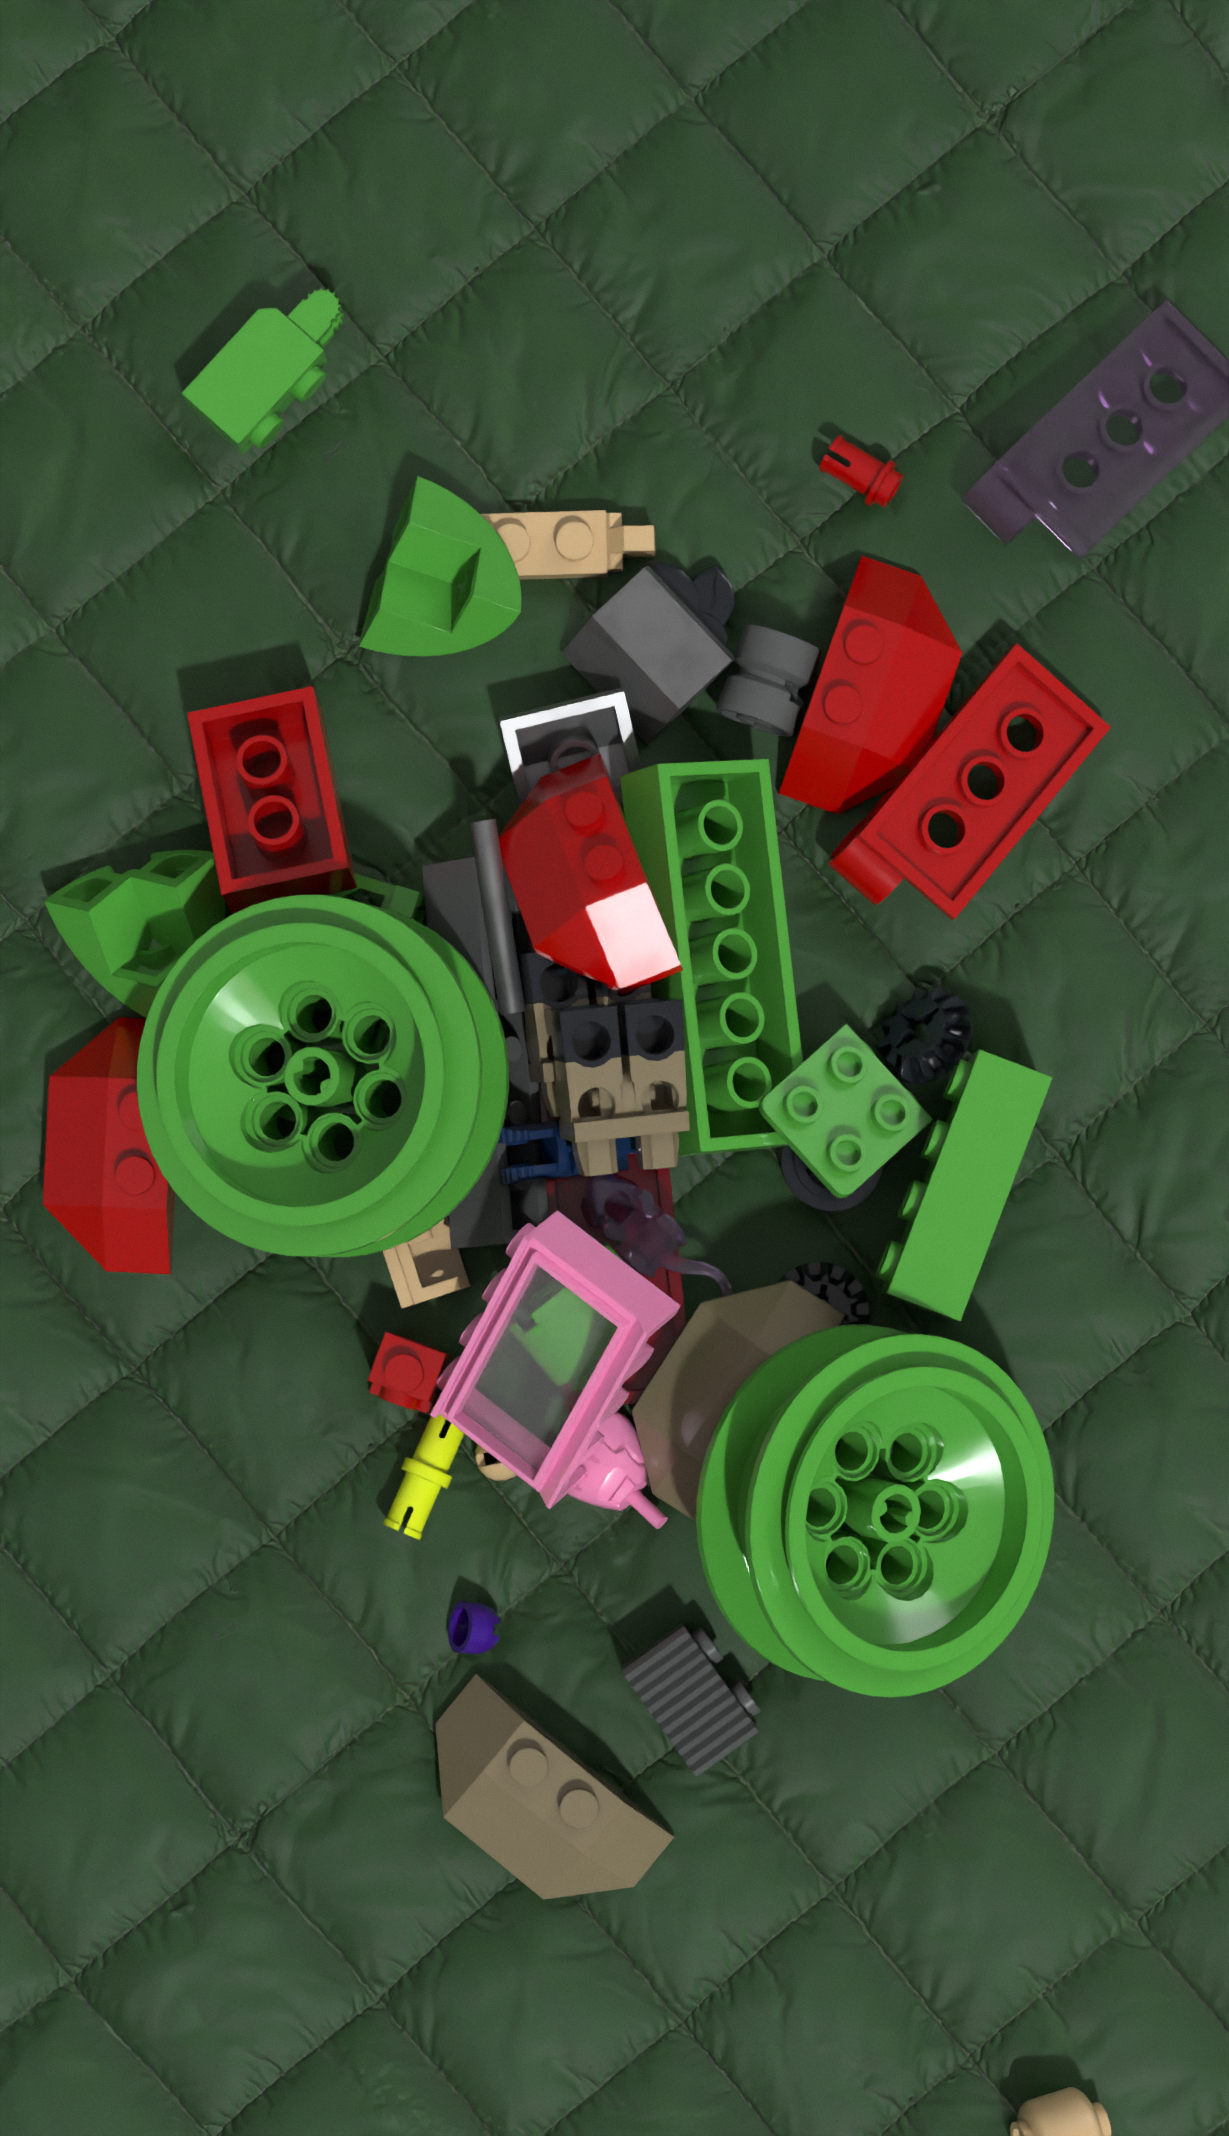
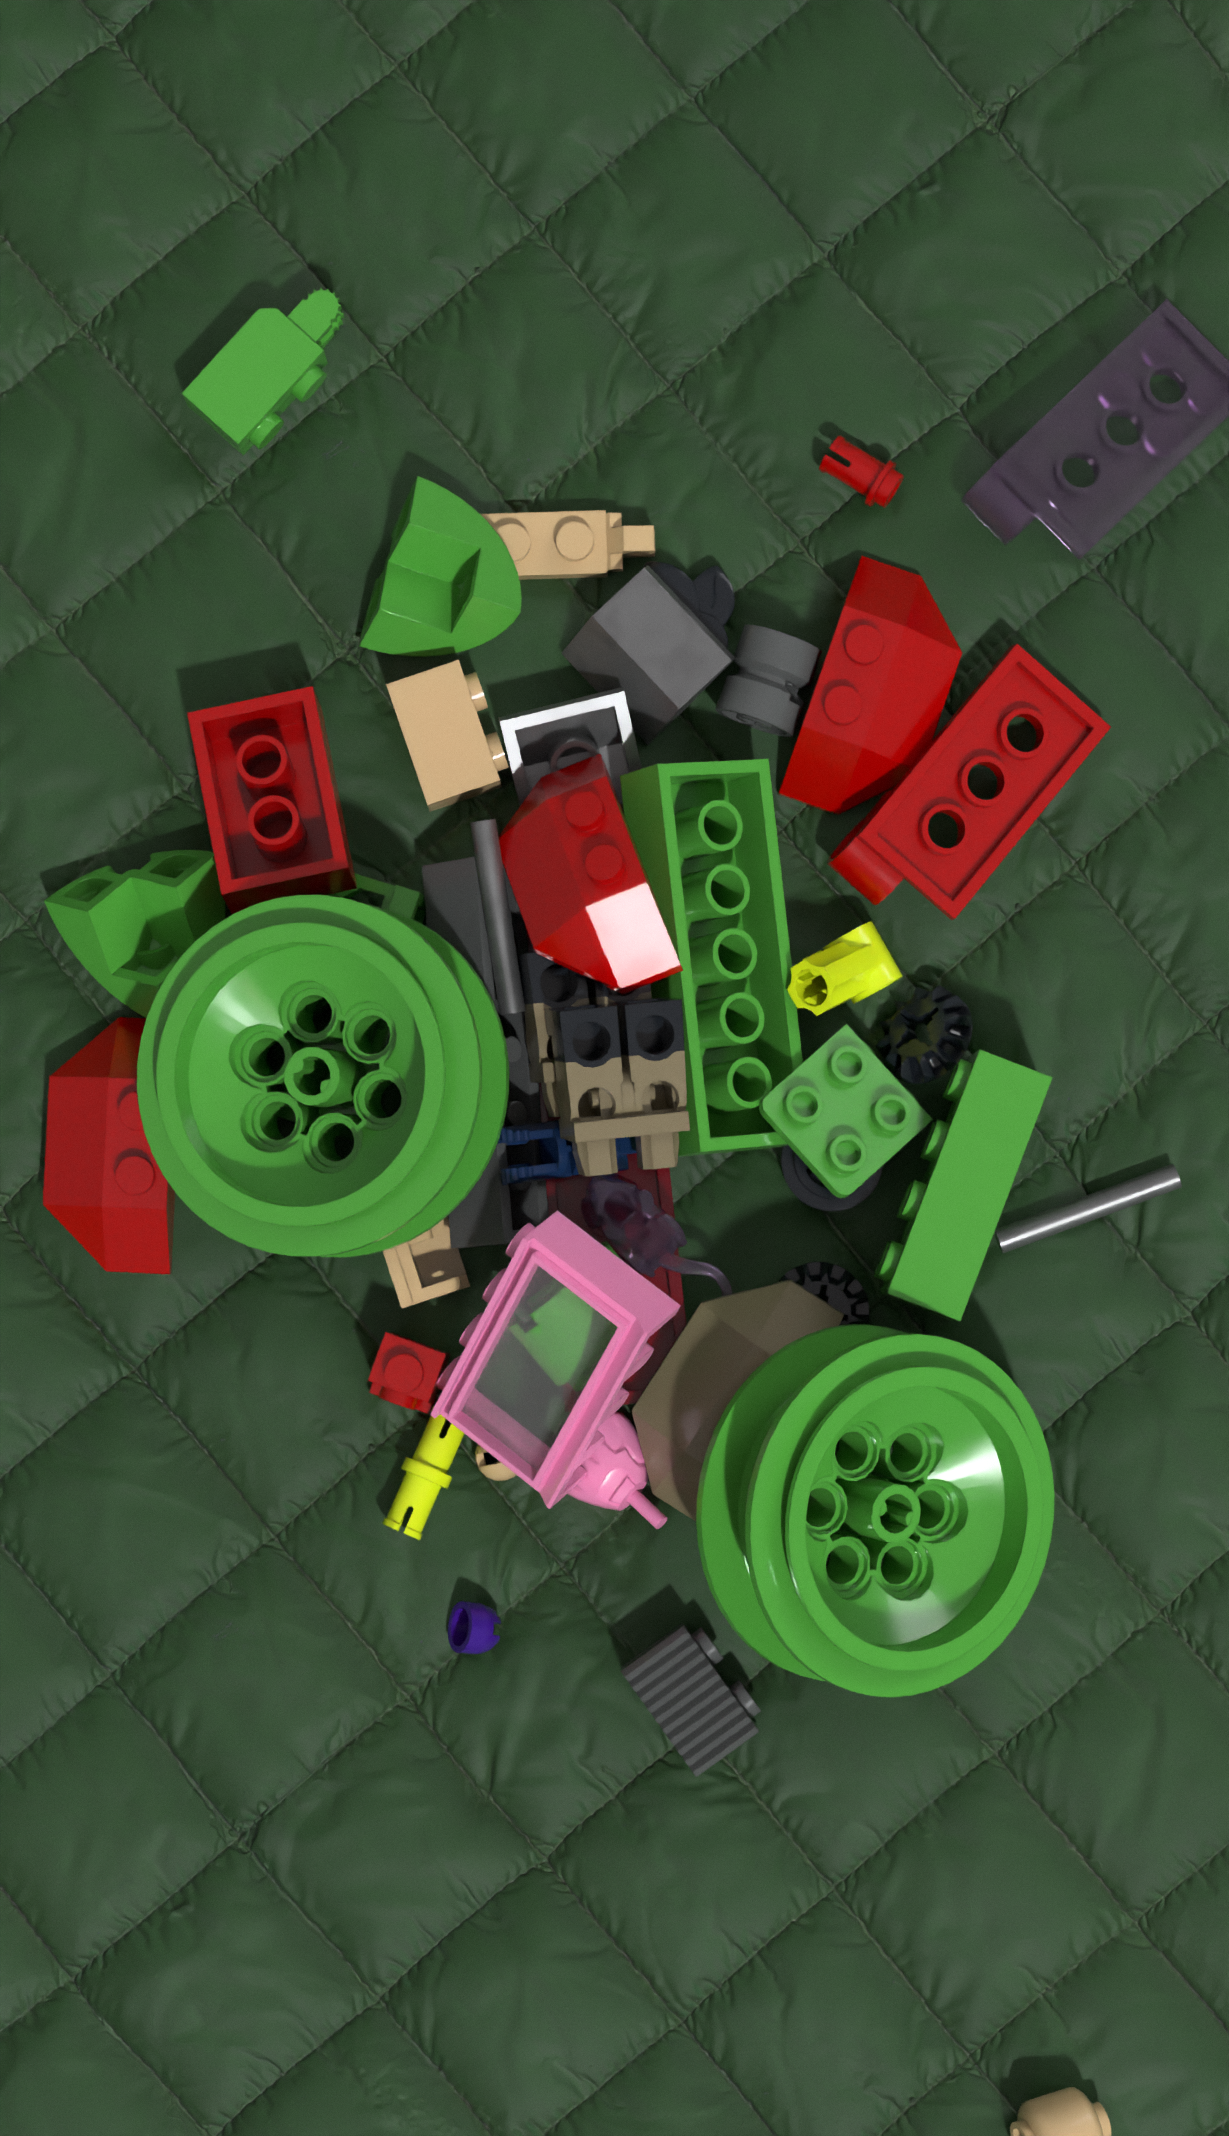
(445, 734): none -> tan brick
(538, 1801): dark tan wedge -> none
(844, 970): none -> neon yellow piece
(1087, 1208): none -> flat silver bar

